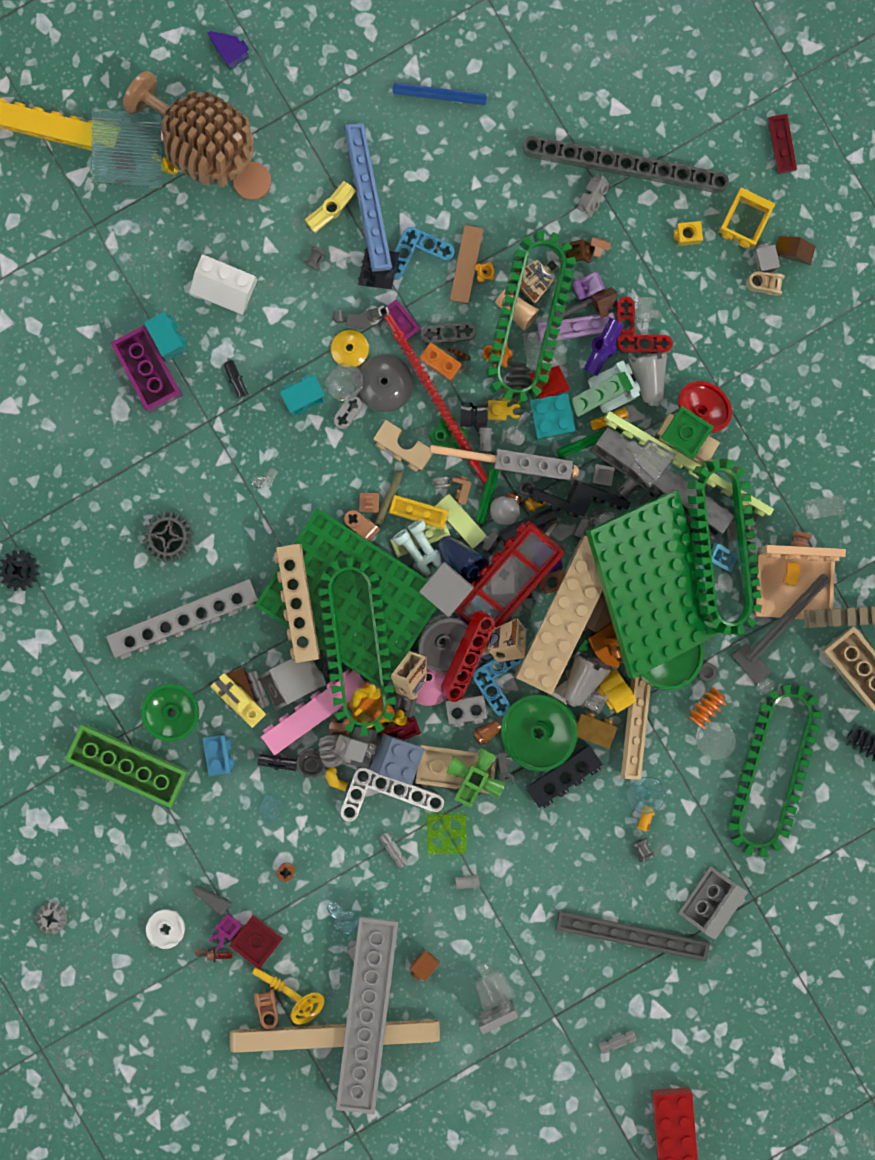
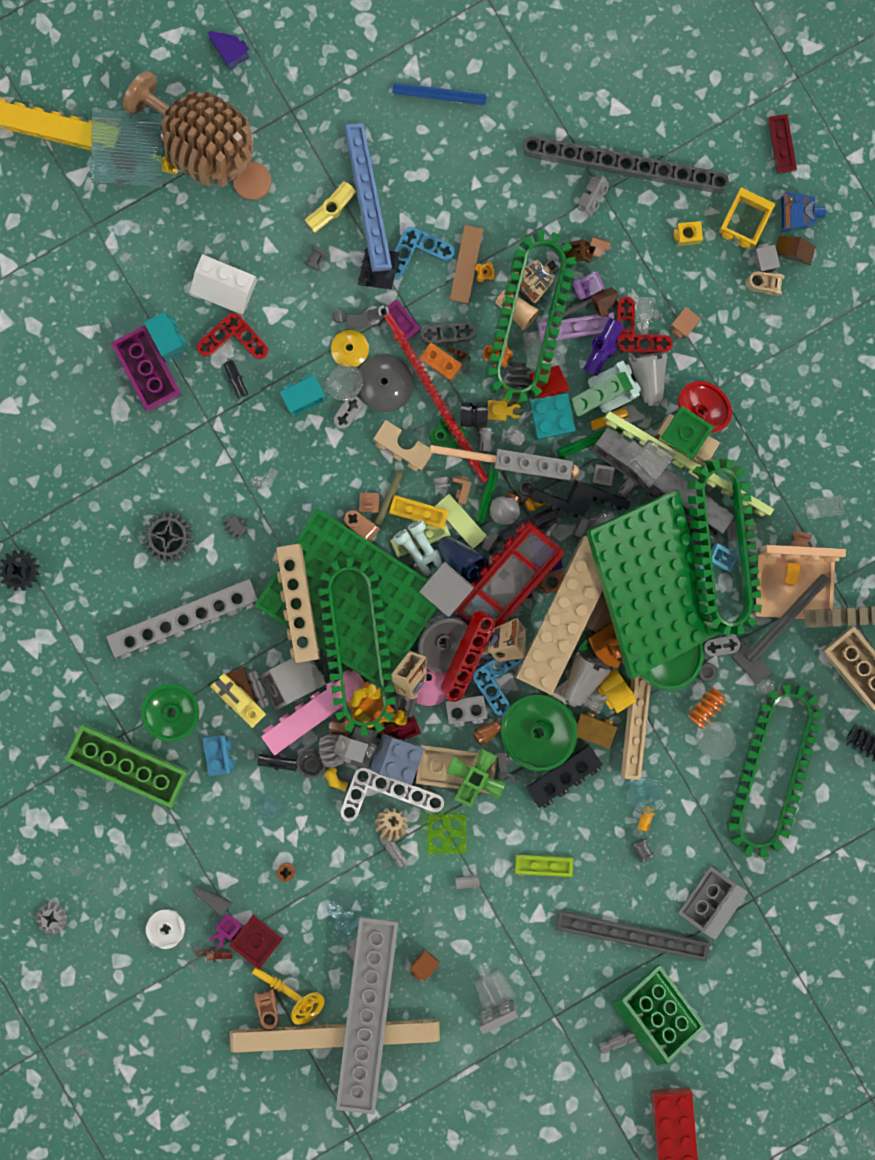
(236, 526): none -> dark grey piece
(237, 332): none -> red beam
(384, 824): none -> tan gear
(544, 865): none -> lime tile
(658, 1015): none -> green slope
(684, 323): none -> nougat brick
(720, 641): none -> light grey beam
(799, 212): none -> blue torso

